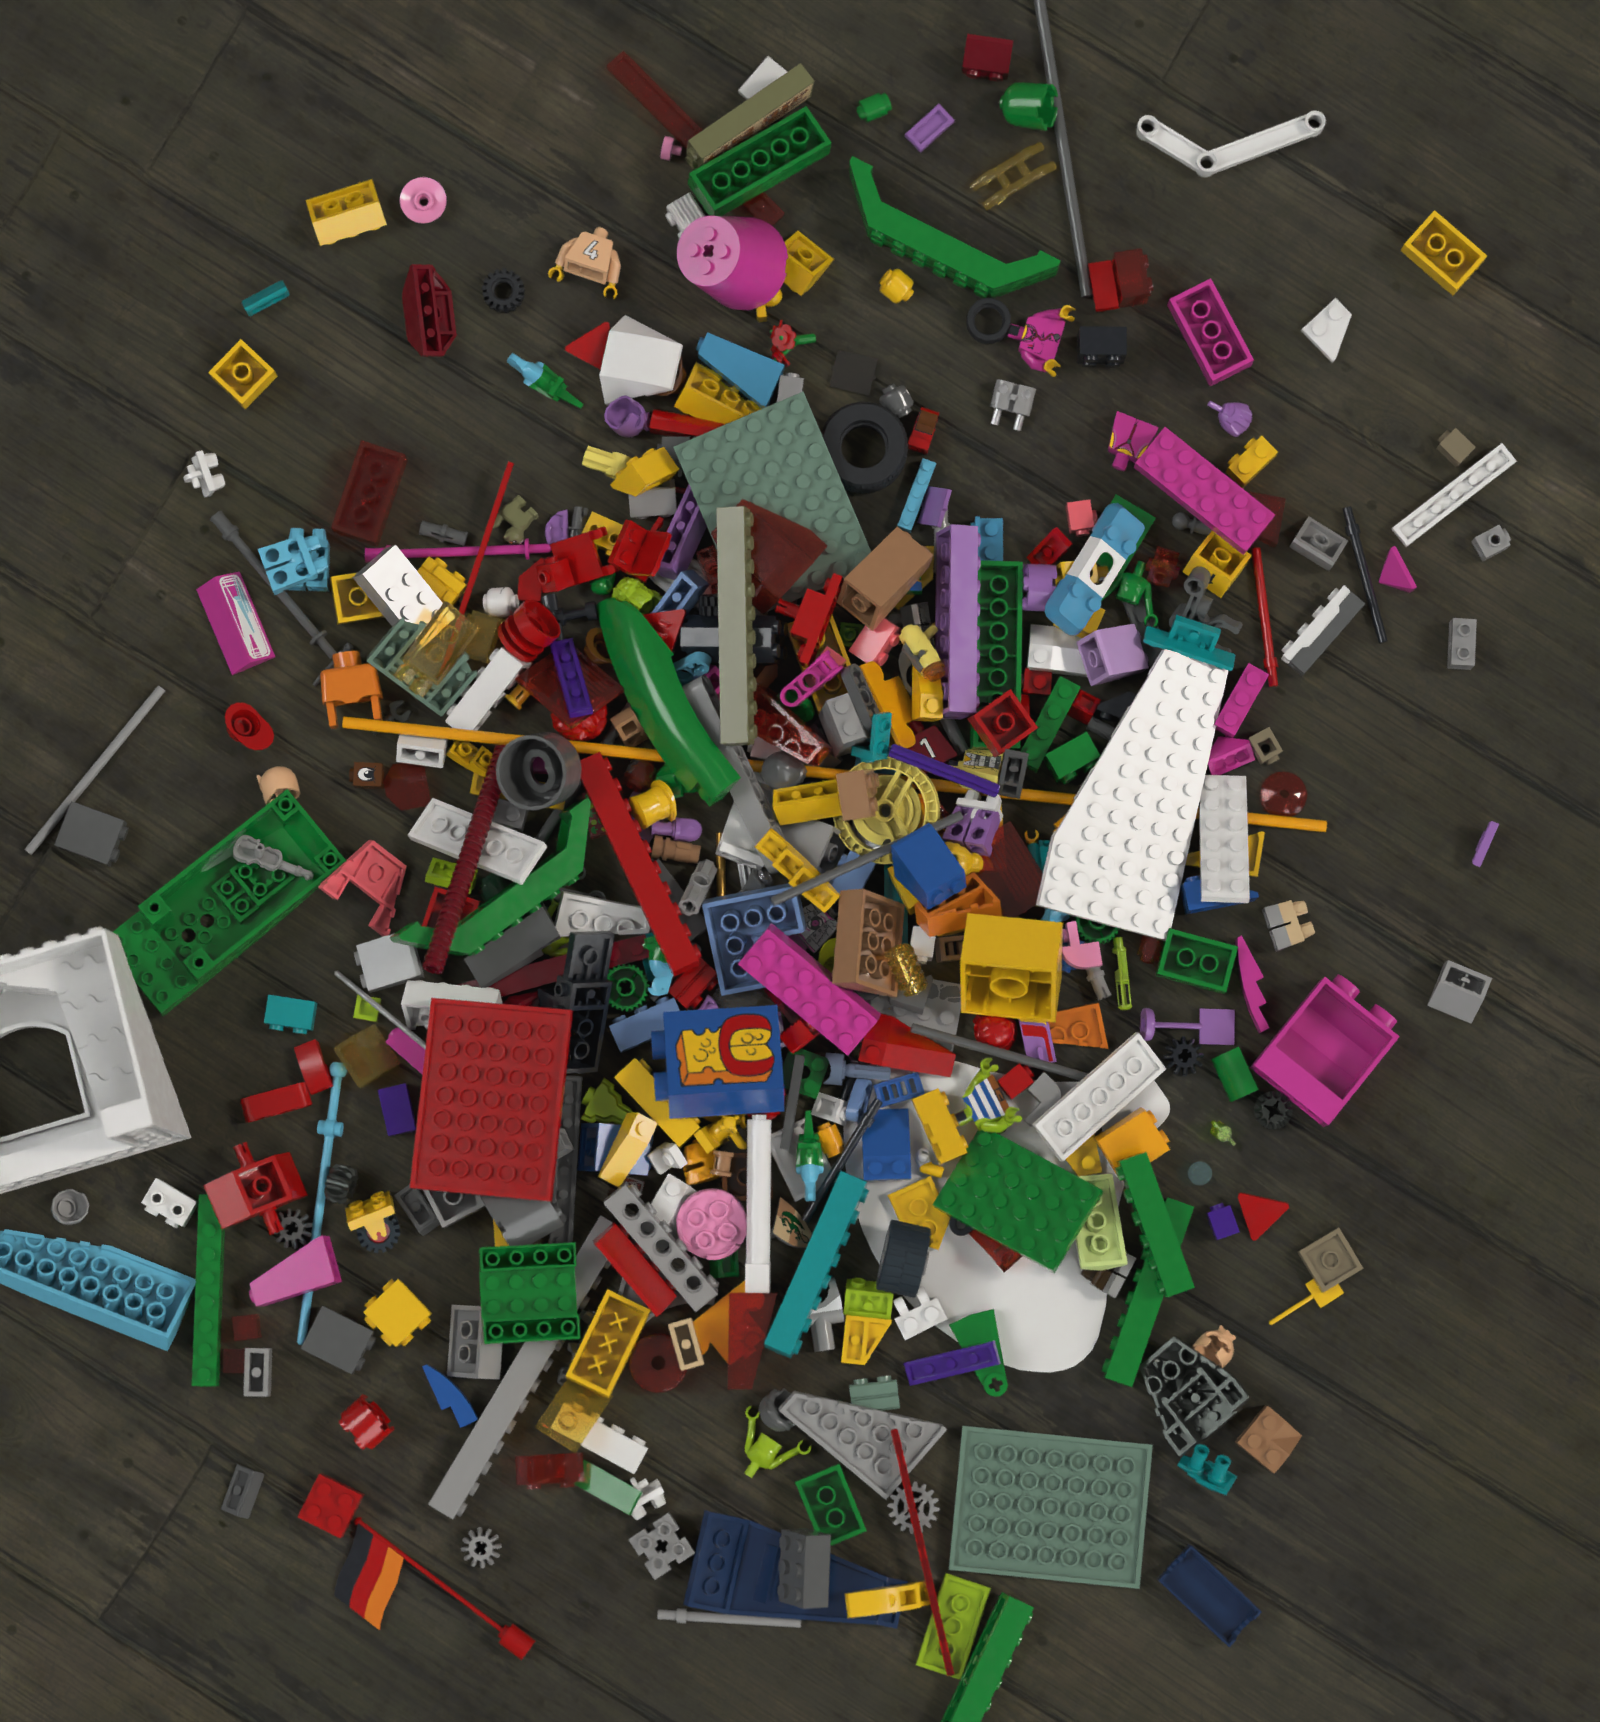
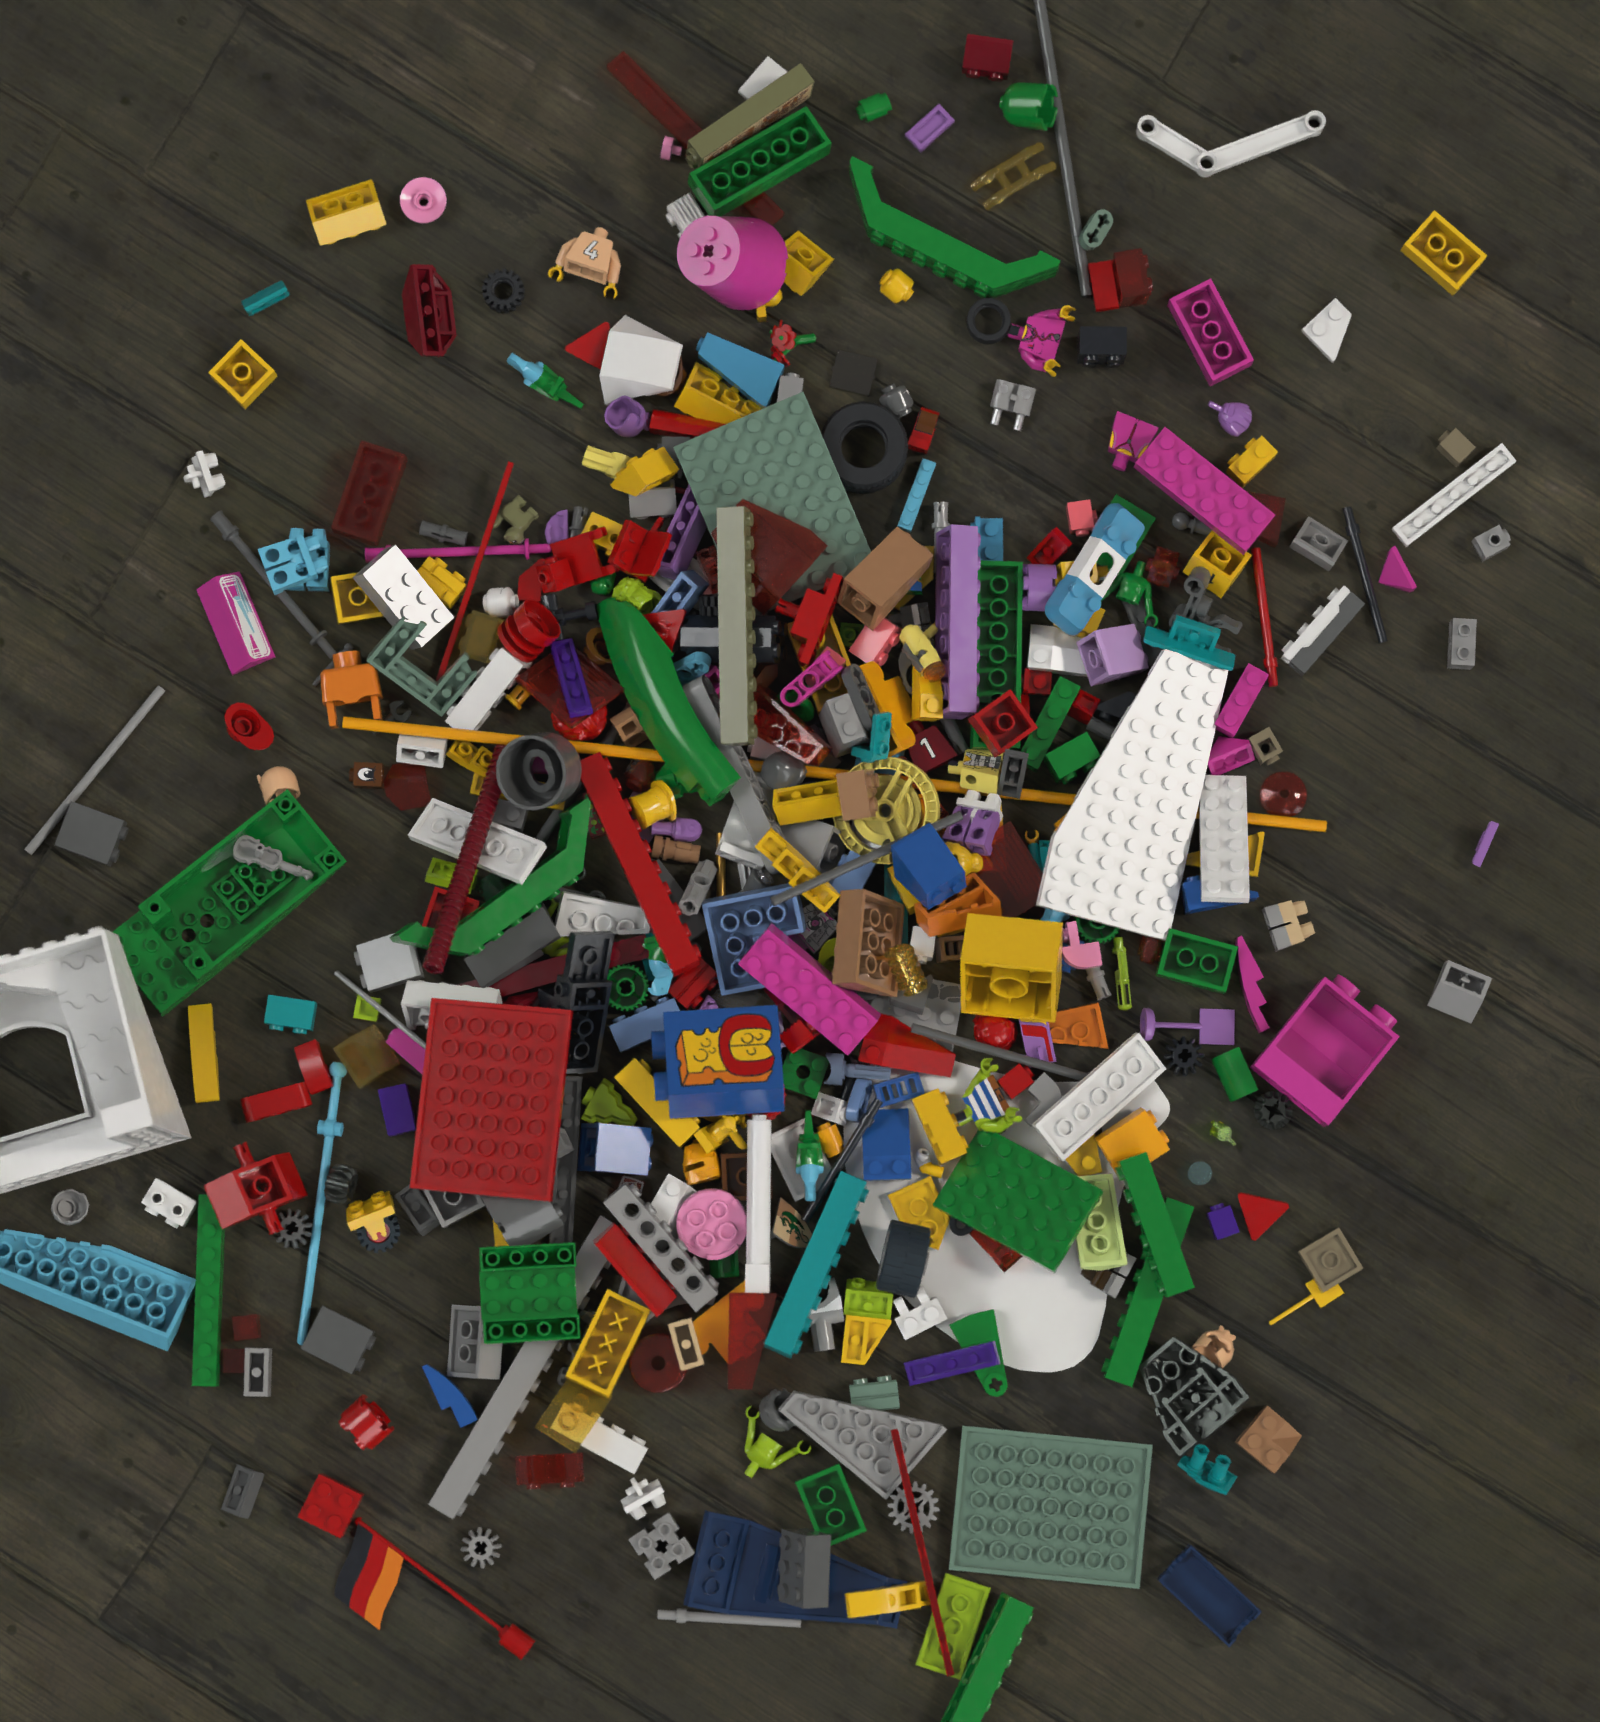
(203, 1053): none -> yellow slope
(300, 1273): dark pink slope -> none
(374, 873): coral wing -> none
(396, 1313): yellow brick -> none
(436, 649): clear yellow tile -> none
(609, 1488): piece -> none
(627, 1147): yellow slope -> none
(666, 1156): white bracket -> none
(722, 1163): medium nougat bush -> none
(792, 1101): dark grey tile -> none
(934, 506): medium lavender piece -> none
(944, 770): dark purple axle -> none
(1091, 227): none -> sand green beam

